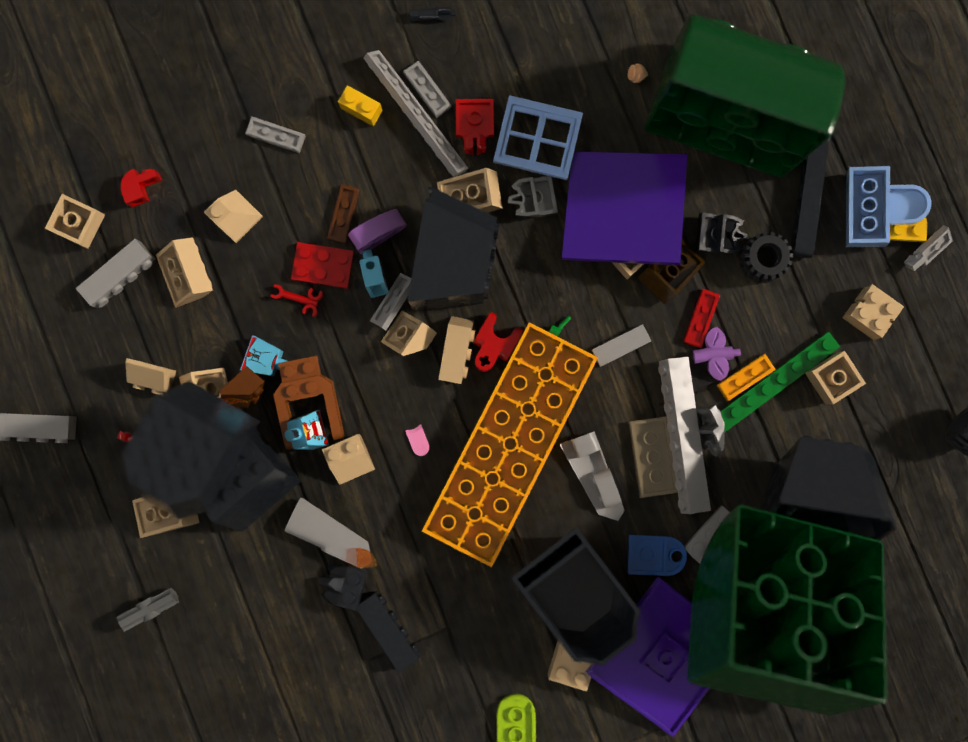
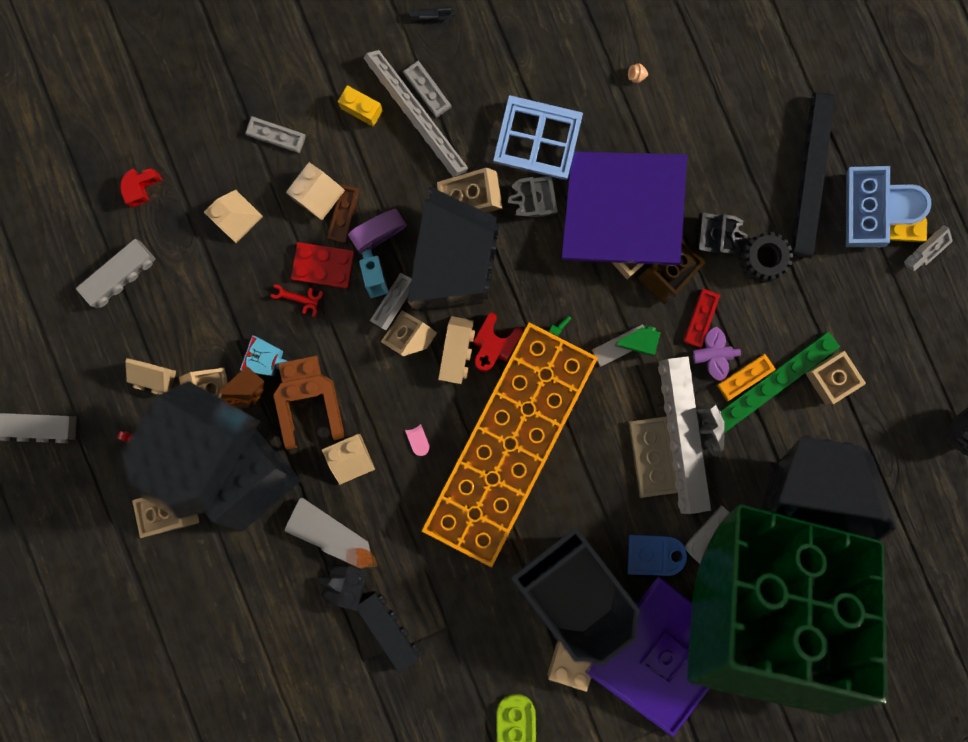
(75, 221): tan brick -> none
(148, 609): dark grey piece -> none
(184, 271): tan slope -> none
(307, 432): medium azure torso -> none
(315, 191): none -> tan slope
(474, 123): red plate -> none
(593, 473): light grey panel -> none
(641, 341): none -> green slope
(745, 97): dark green piece -> none
(874, 313): tan piece -> none

